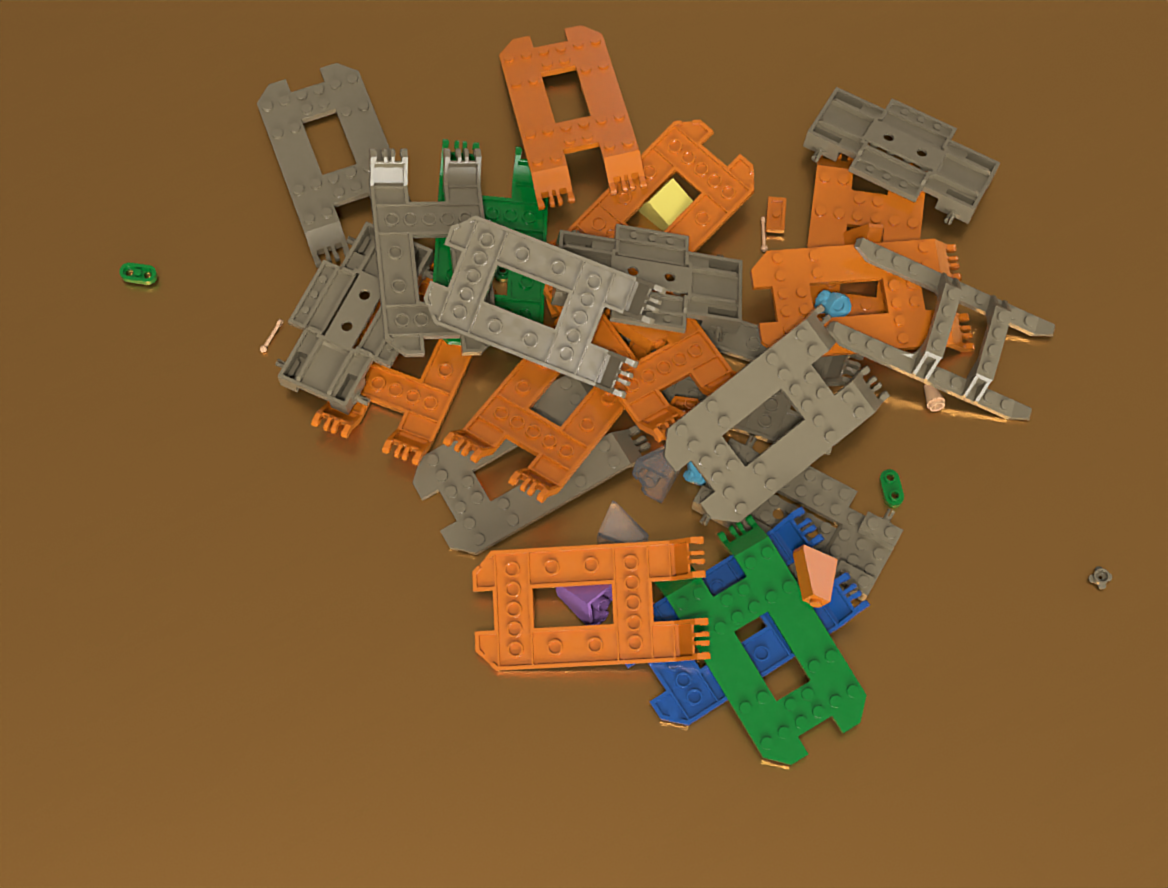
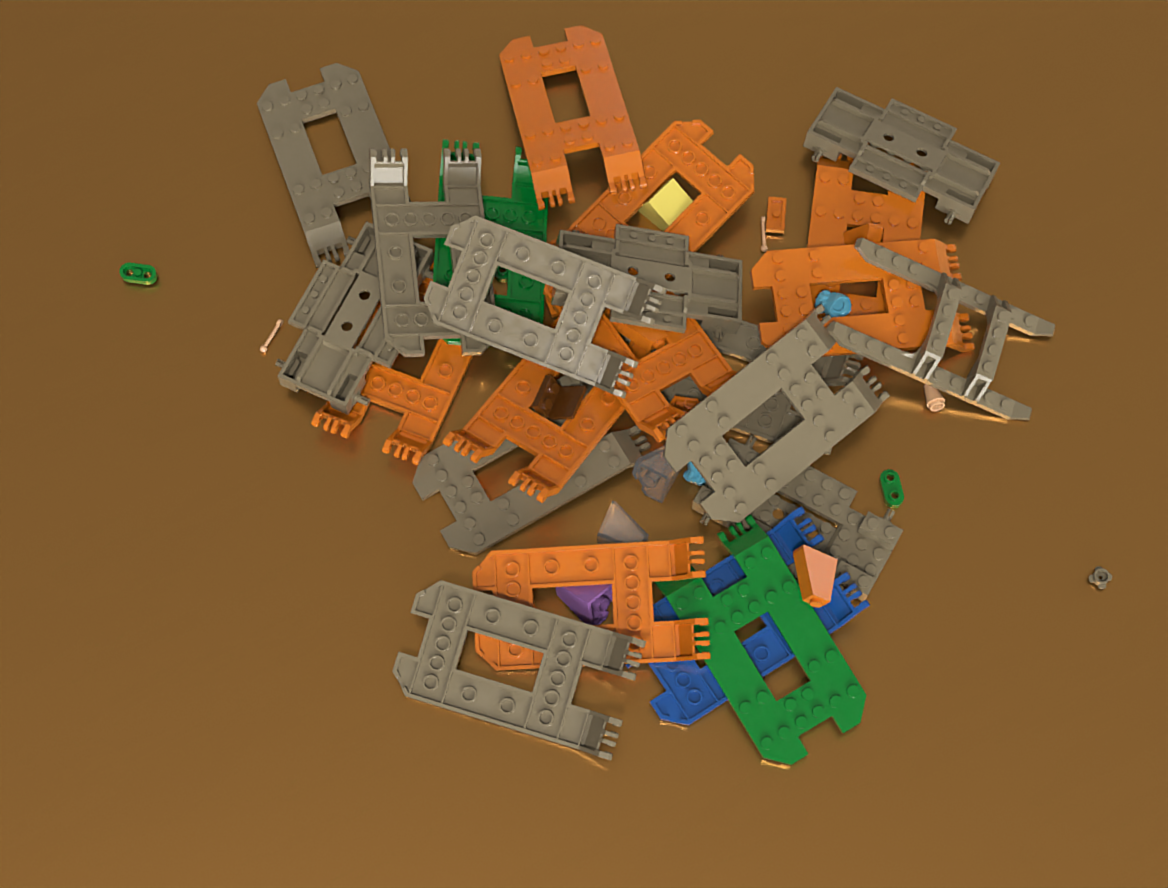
(549, 707): none -> dark tan bracket
(556, 401): none -> reddish brown bracket

